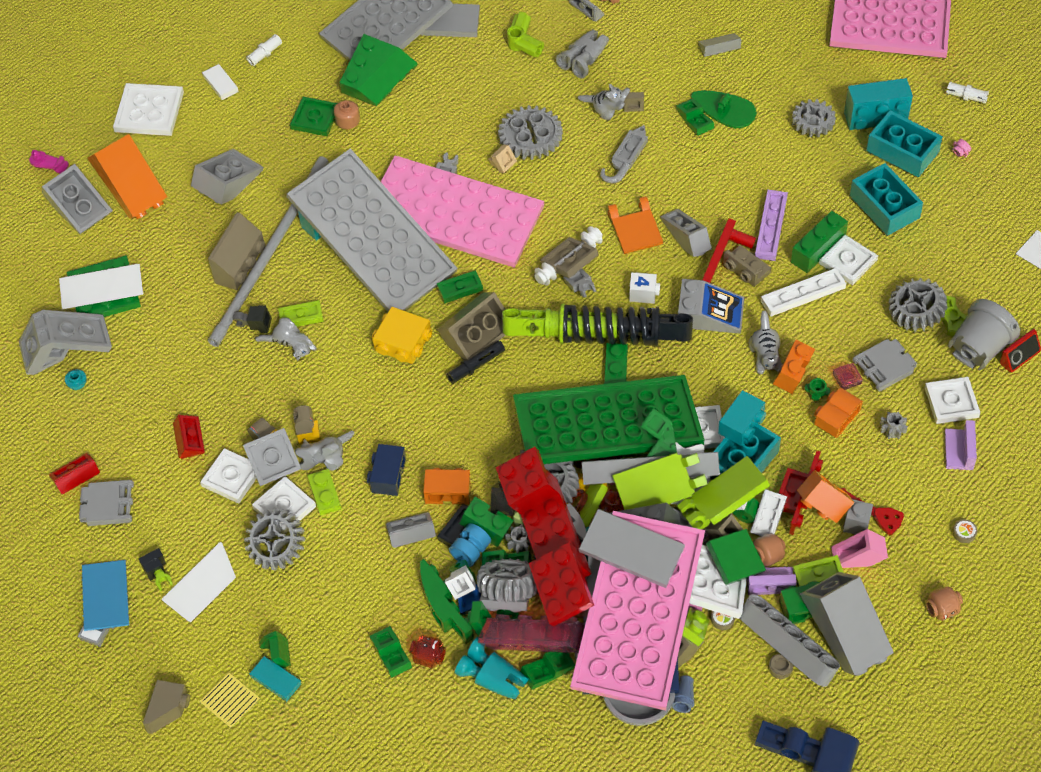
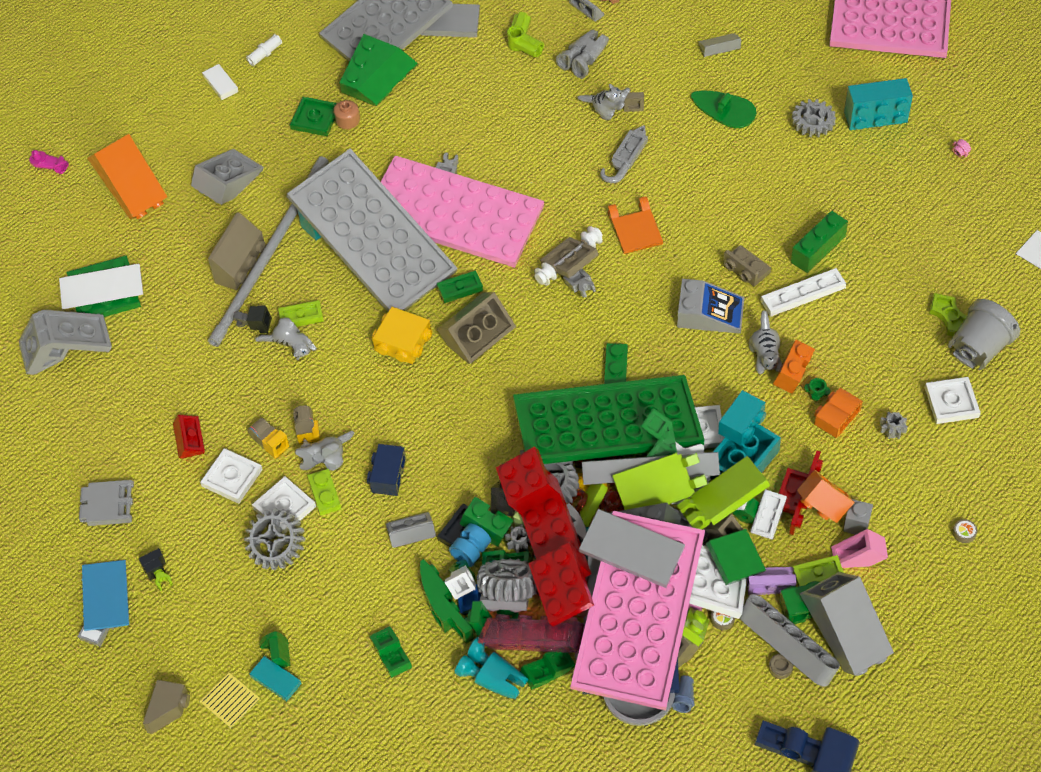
(74, 473): red slope -> none
(75, 384): teal plate -> none
(76, 199): light grey slope -> none
(148, 109): white plate -> none
(201, 584): white sticker -> none
(272, 457): light grey plate -> none
(427, 651): clear red head -> none
(447, 486): orange brick -> none
(468, 366): black pin -> none
(503, 158): tan tile -> none
(542, 125): light grey gear -> none
(600, 325): black piece -> none
(643, 288): white brick -> none
(688, 232): light grey slope -> none
(694, 117): green slope -> none
(733, 235): red piece -> none
(770, 549): nougat head -> none
(771, 225): lavender plate -> none
(847, 376): clear pink plate -> none
(849, 258): white tile -> none
(879, 514): red piece -> none
(886, 199): teal brick -> none
(886, 363): light grey plate -> none
(904, 143): teal brick -> none
(920, 298): light grey gear -> none
(944, 603): nougat head -> none
(961, 447): lavender panel -> none
(967, 92): white pin -> none
(1020, 351): slope -> none

